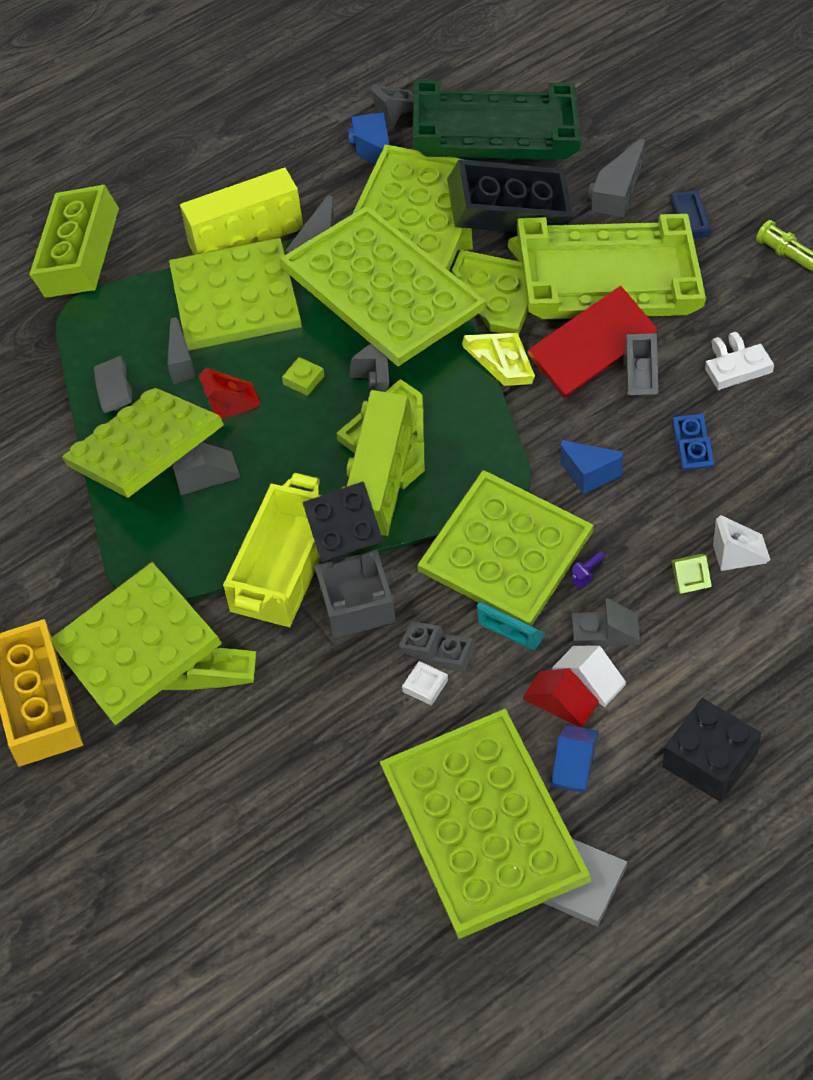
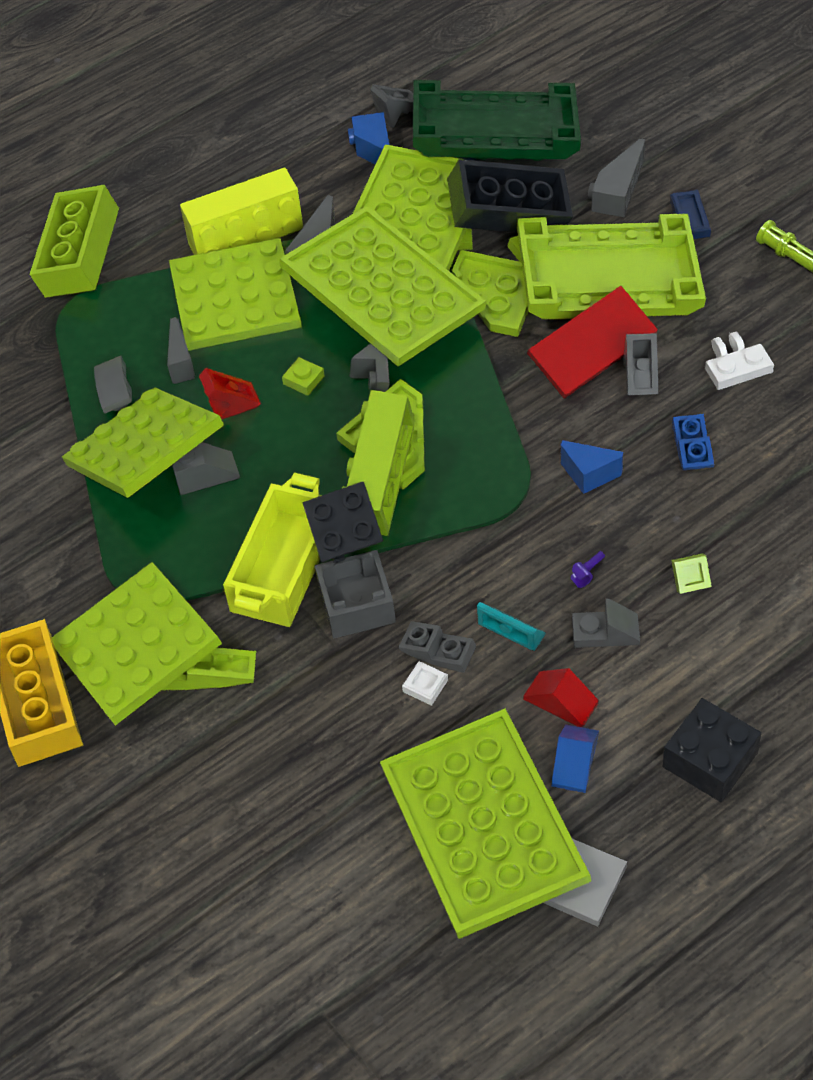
(501, 356): neon yellow wing -> none
(506, 548): lime plate -> none
(594, 671): white slope -> none
(738, 545): white slope -> none

